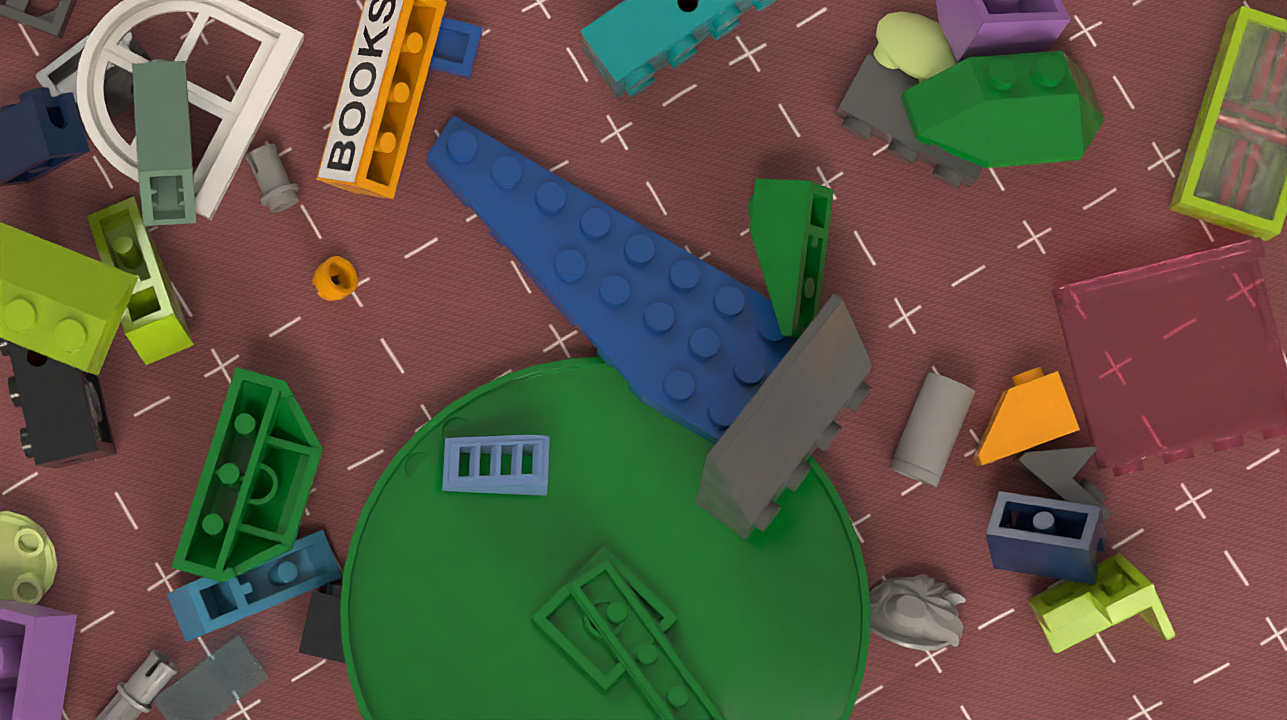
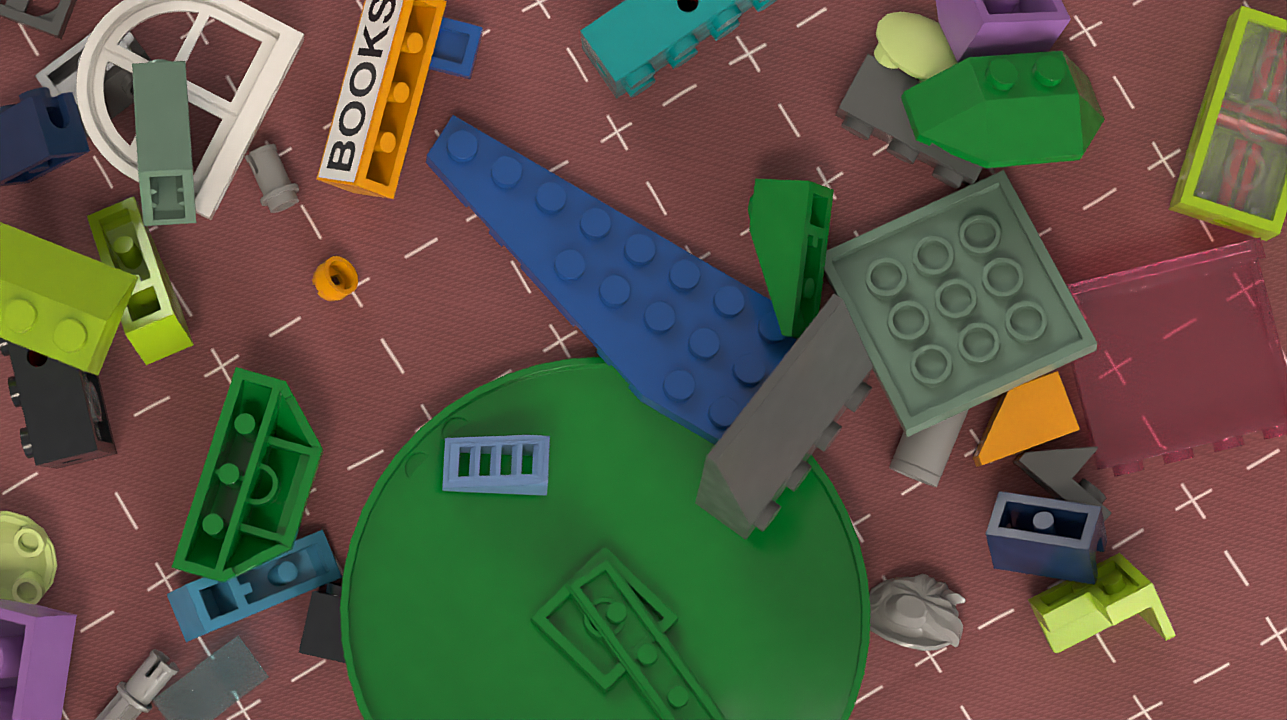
(957, 303): none -> sand green plate

